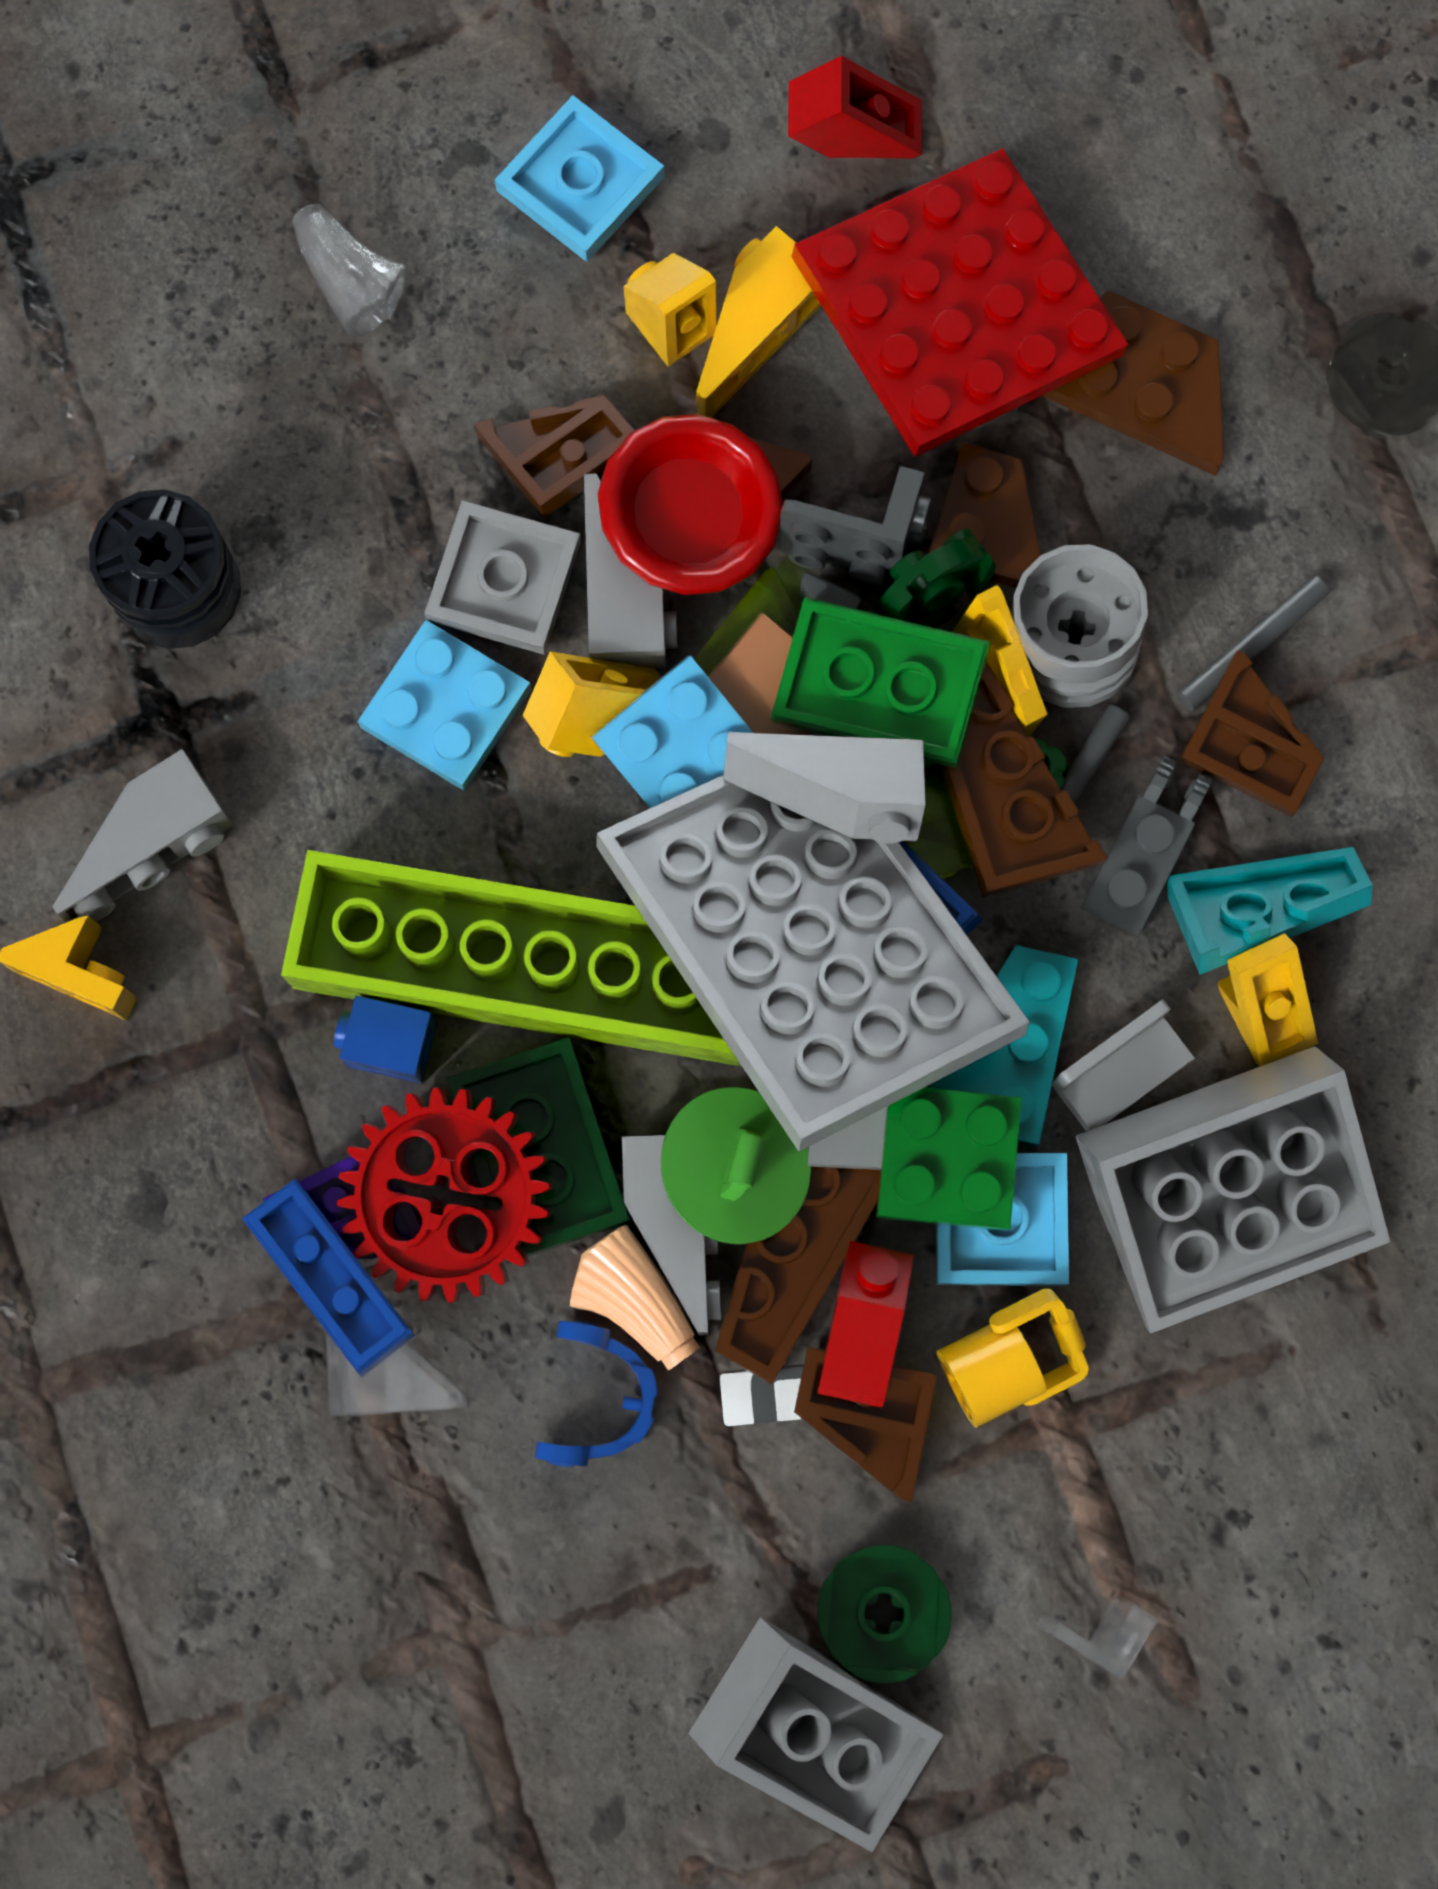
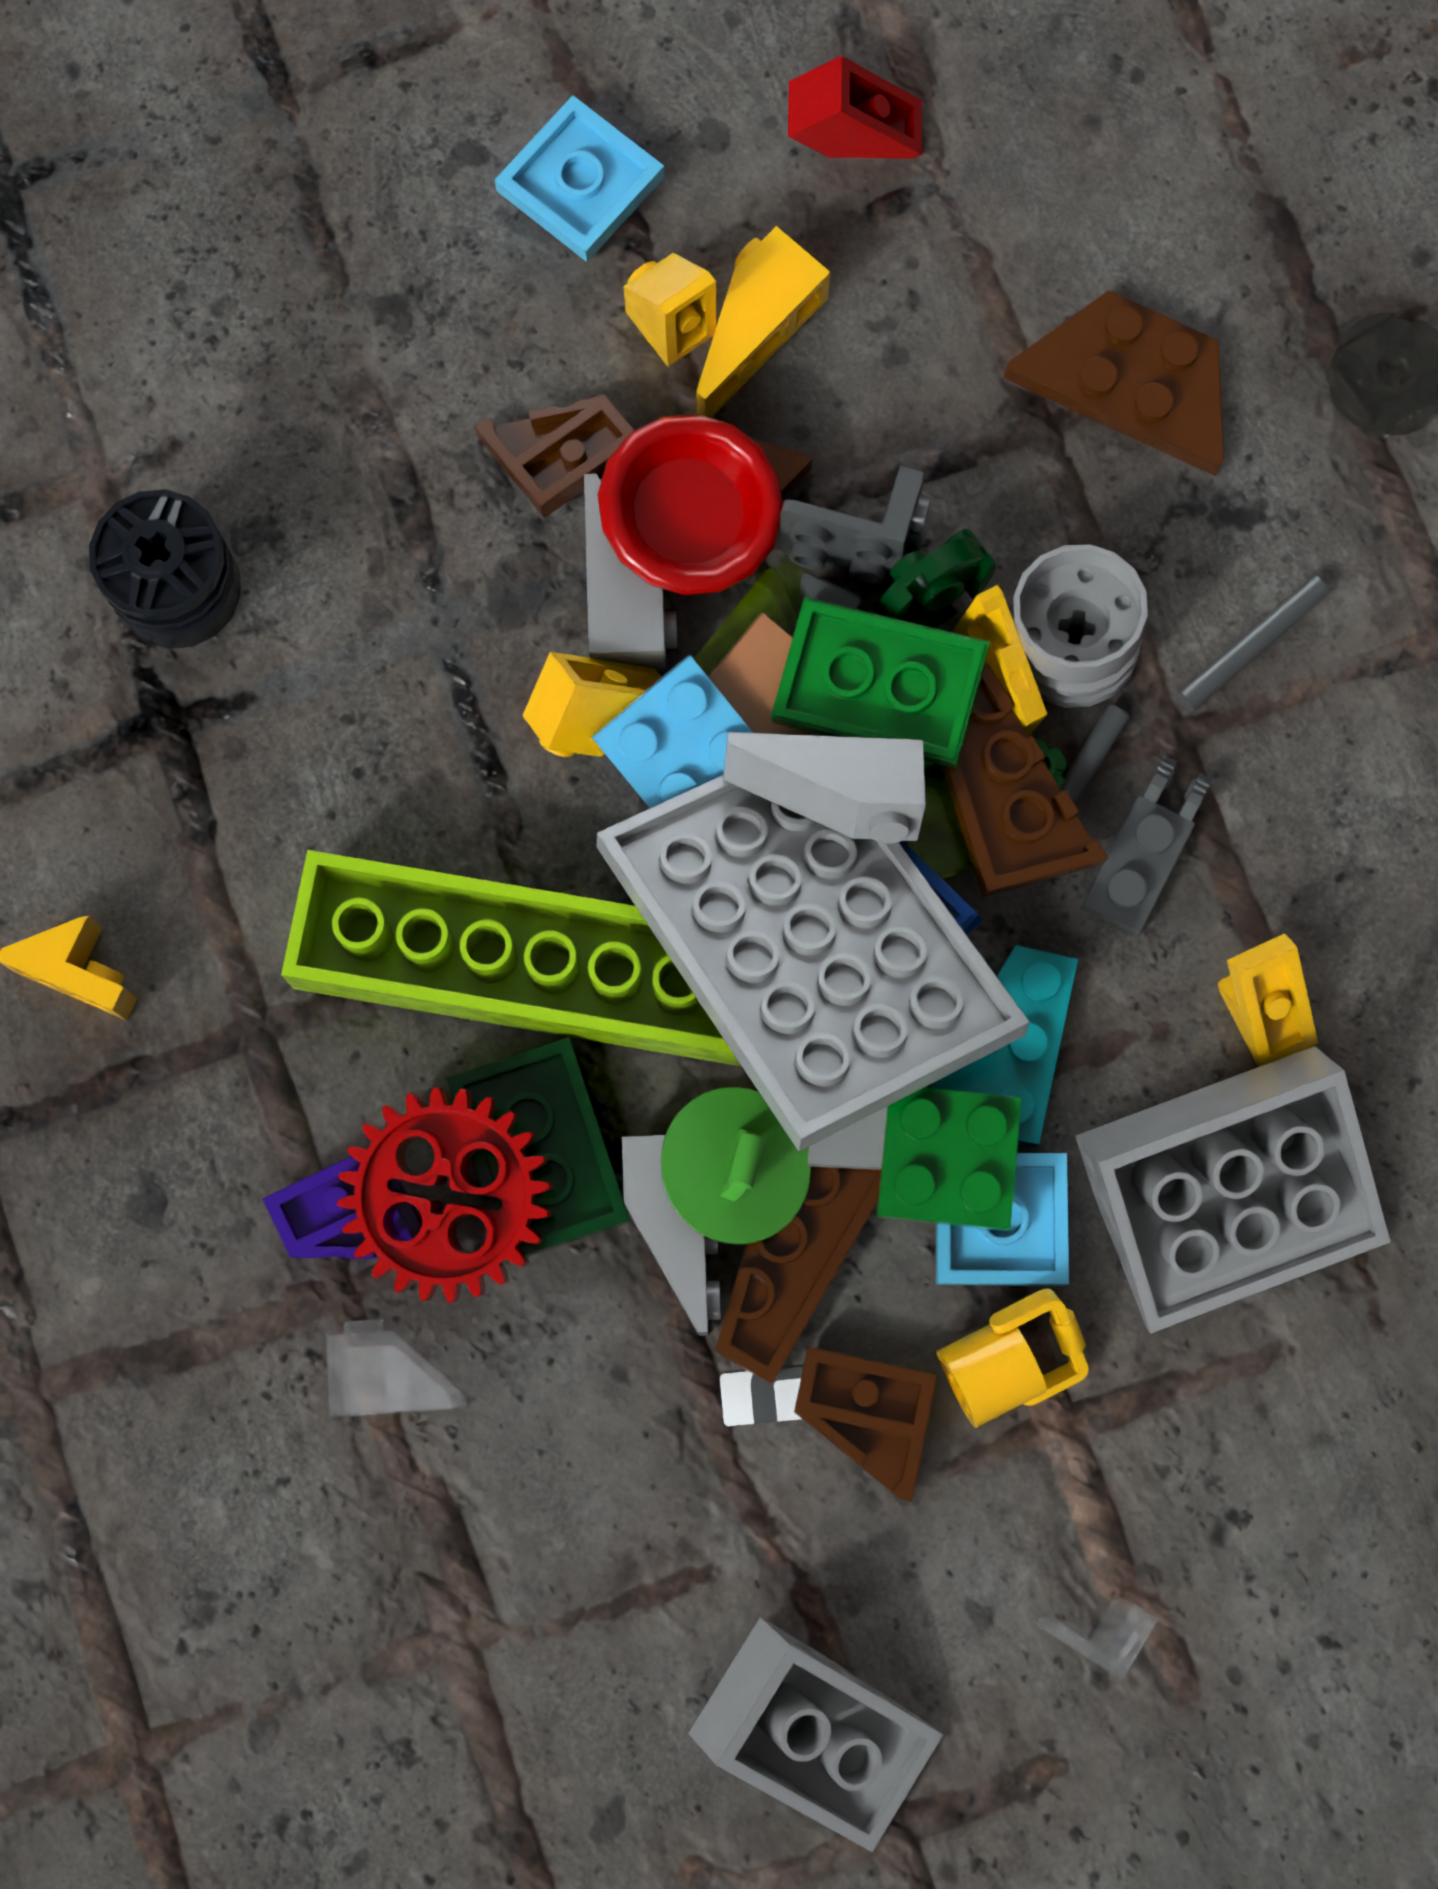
(147, 830): light grey slope -> none
(328, 1277): blue tile -> none
(354, 280): clear piece -> none
(386, 1039): blue brick -> none
(445, 705): medium azure plate -> none
(503, 577): light grey plate -> none
(599, 1337): blue piece -> none
(627, 1288): light nougat piece -> none
(865, 1324): red slope -> none
(909, 1642): dark green plate -> none
(958, 301): red plate -> none
(993, 502): reddish brown wing -> none
(1123, 1068): light grey panel -> none
(1252, 741): reddish brown wing -> none
(1253, 902): teal wing -> none

